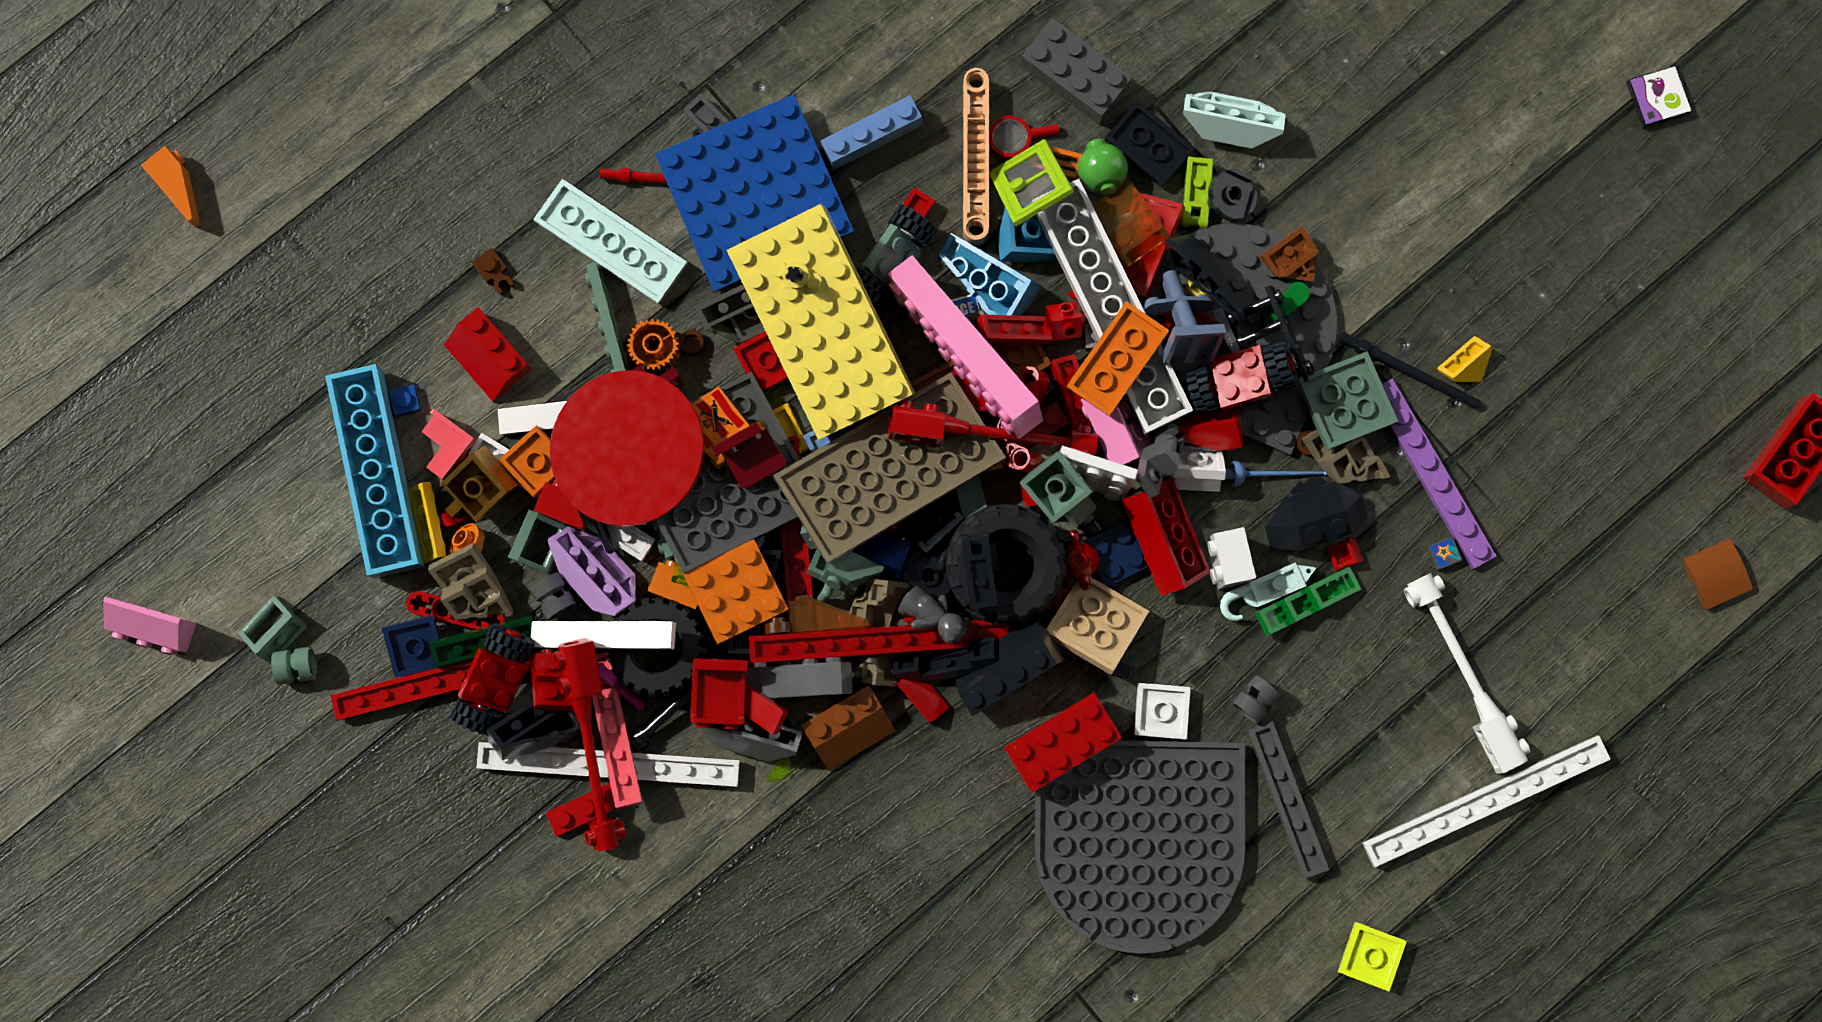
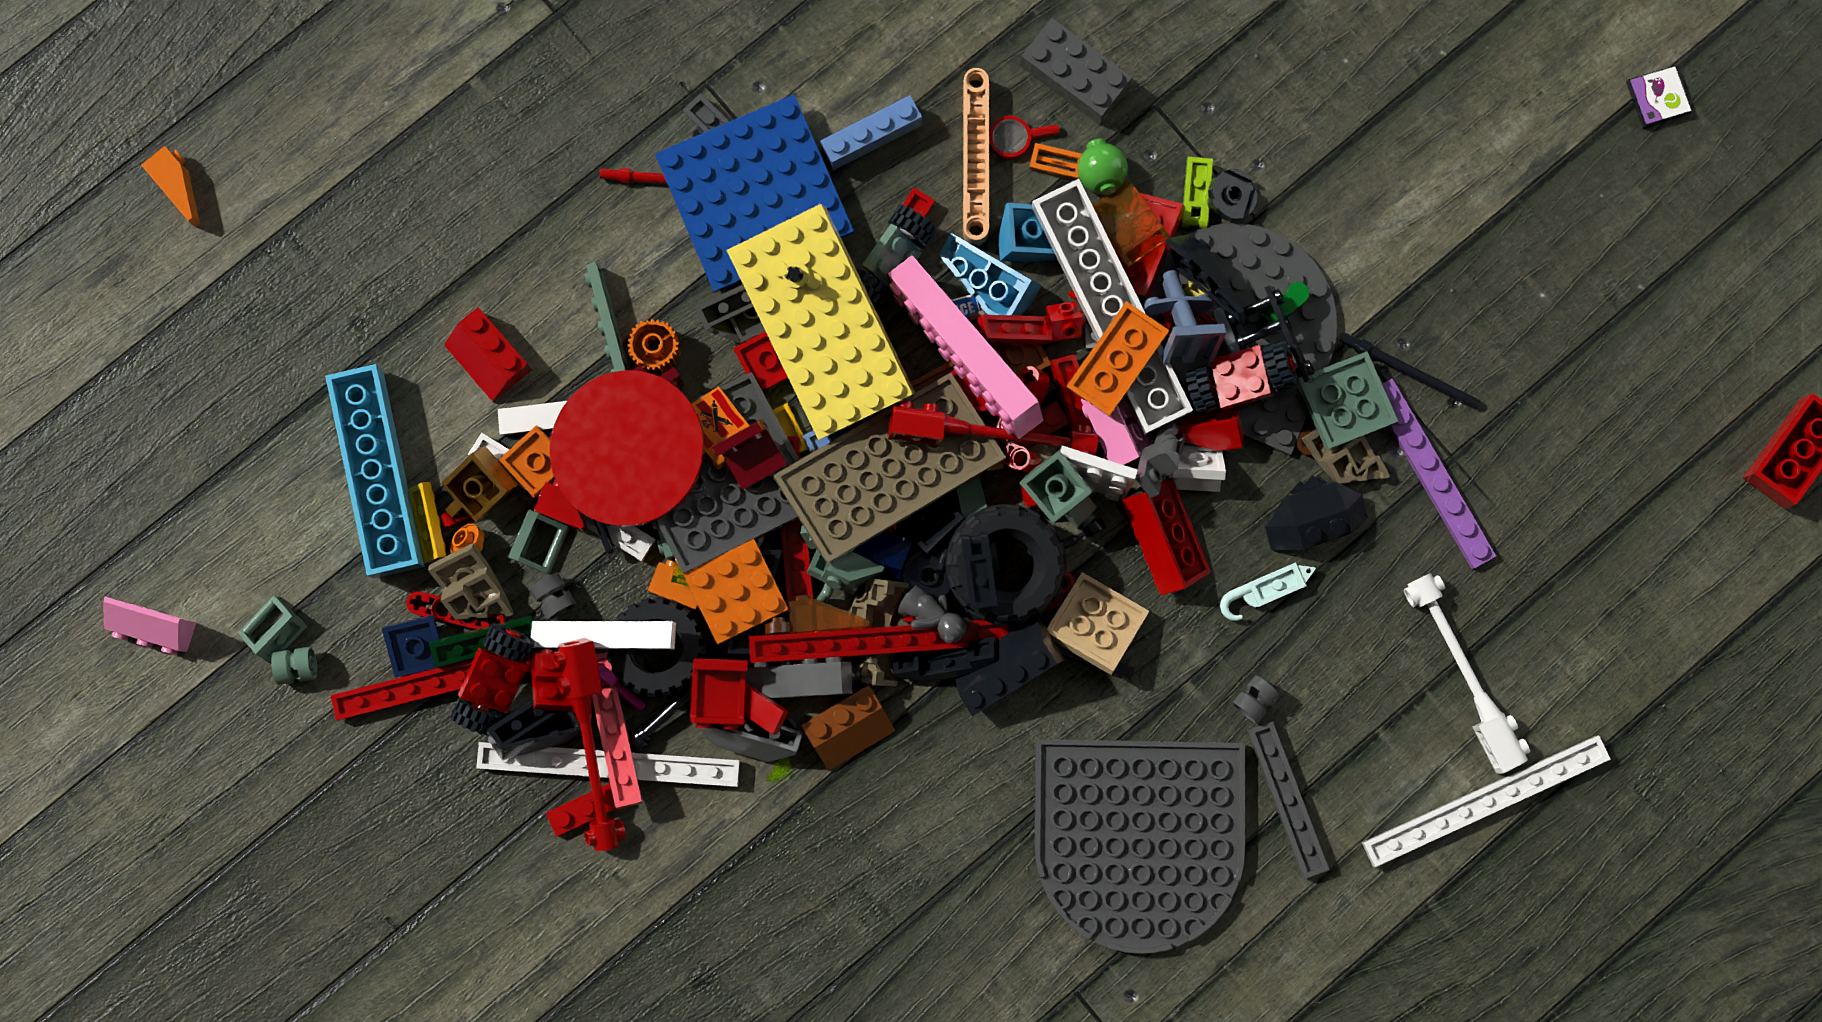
(405, 400): blue plate -> none
(453, 441): coral panel -> none
(492, 268): reddish brown plate -> none
(595, 575): lavender wedge -> none
(610, 241): light aqua plate -> none
(692, 342): reddish brown tile -> none
(923, 698): red slope -> none
(1030, 182): lime door -> none
(1062, 742): red brick -> none
(1081, 560): red piece -> none
(1118, 553): dark blue plate -> none
(1149, 144): black plate -> none
(1162, 711): white plate -> none
(1232, 559): white slope -> none
(1233, 119): light aqua wedge -> none
(1238, 473): medium blue sword -> none
(1292, 256): dark orange slope -> none
(1308, 601): green slope -> none
(1345, 553): red slope -> none
(1372, 956): neon yellow plate -> none
(1444, 553): tile -> none
(1468, 362): yellow slope -> none
(1717, 574): dark orange slope -> none

